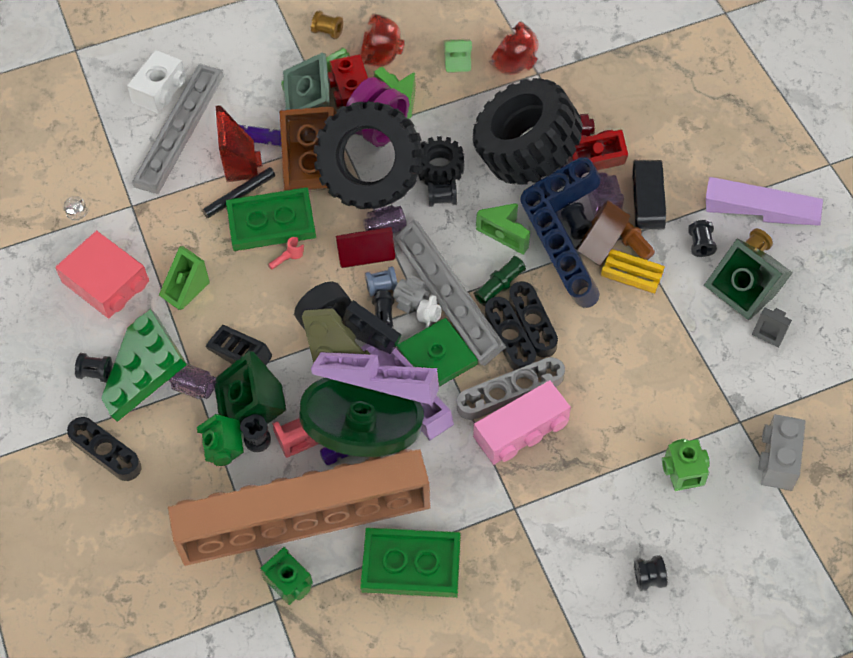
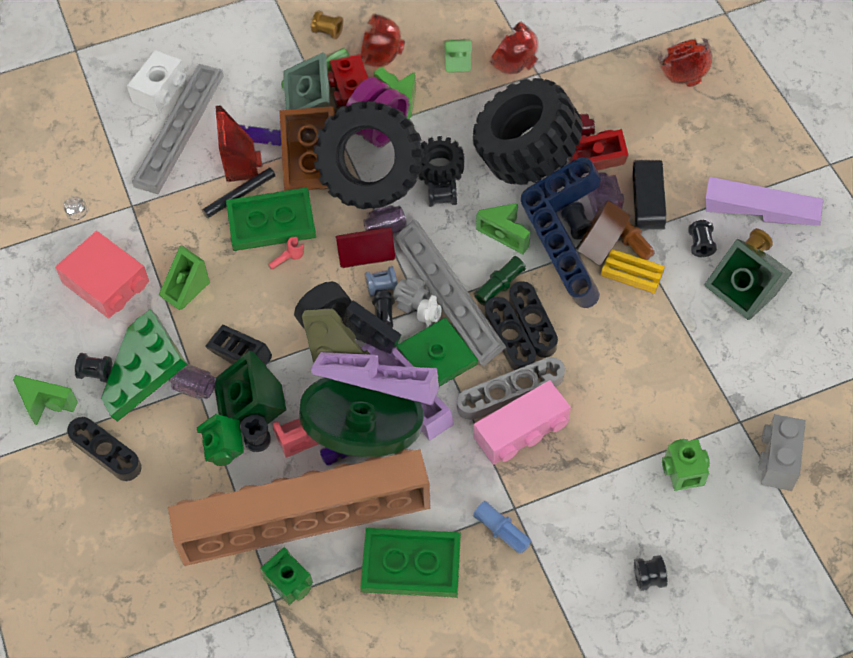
(40, 394): none -> bright green slope
(502, 527): none -> medium blue axle
(687, 62): none -> clear red cylinder
(772, 326): dark grey tile -> none

